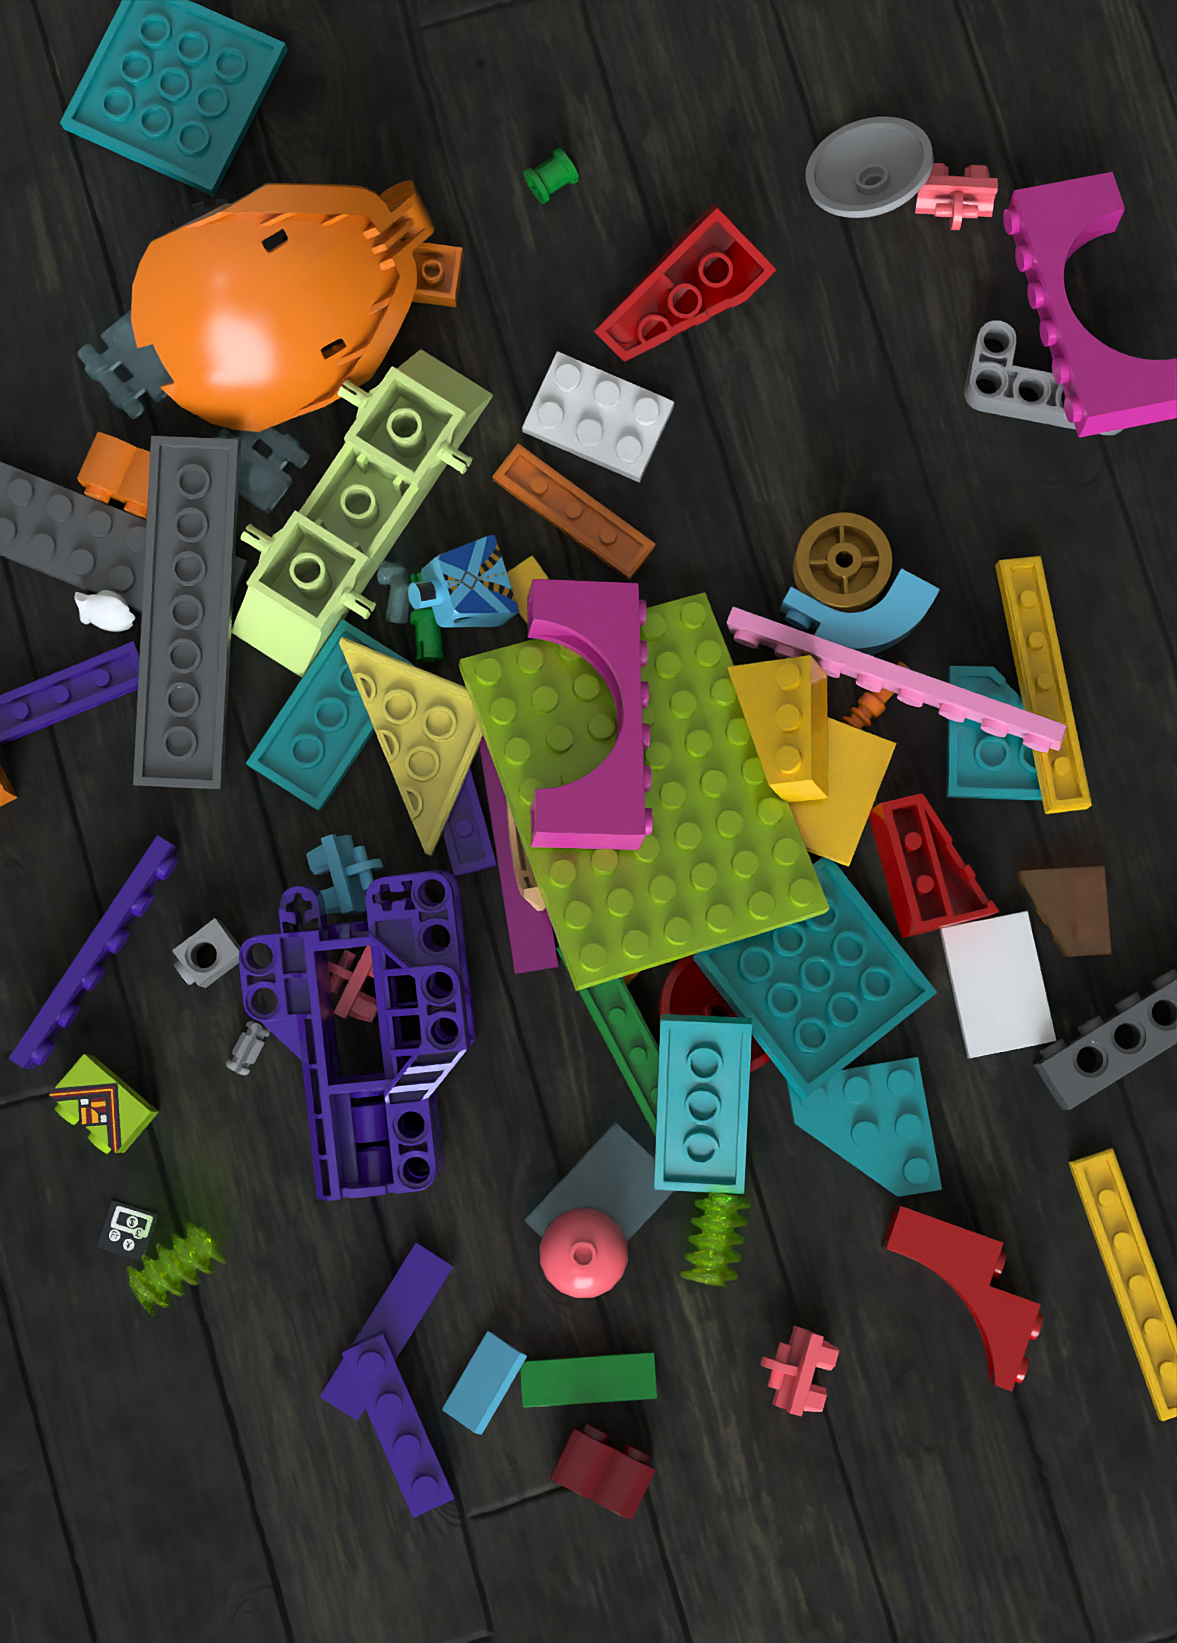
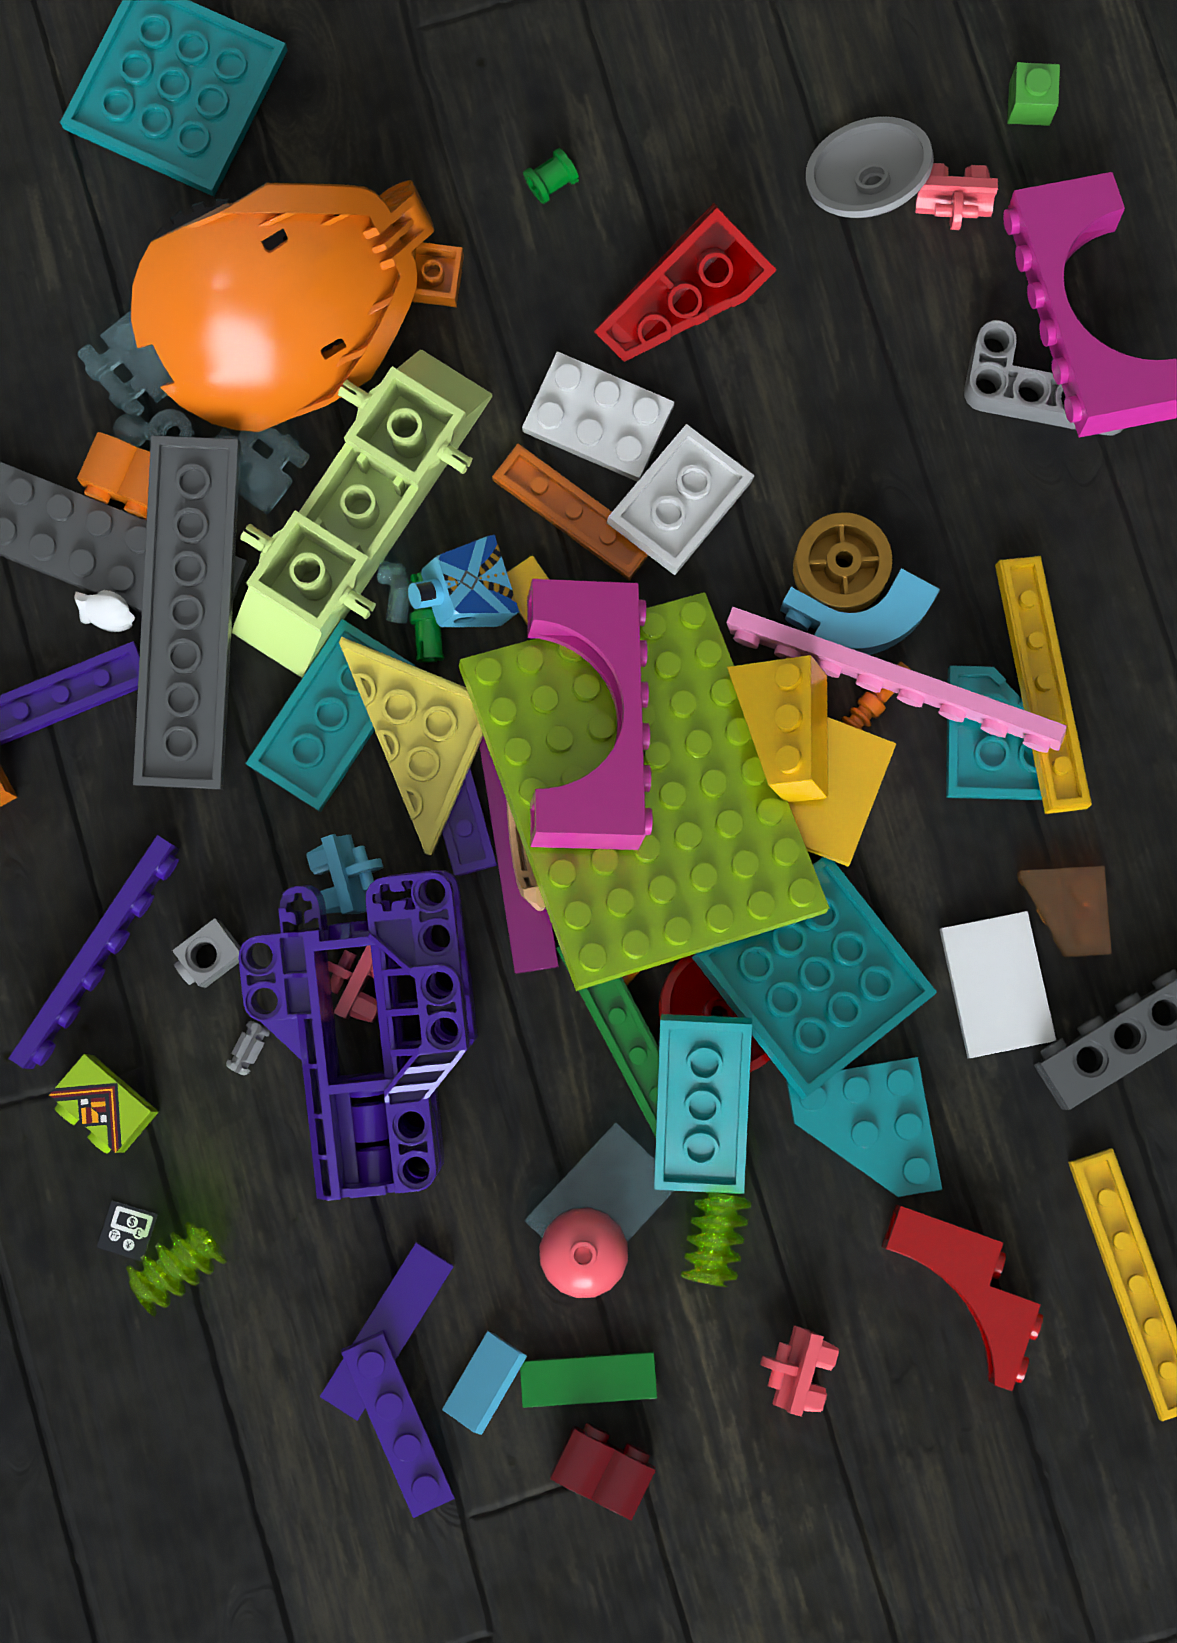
(135, 430): none -> clear light blue plate
(680, 499): none -> white plate
(923, 869): red wedge -> none
(1033, 94): none -> bright green brick

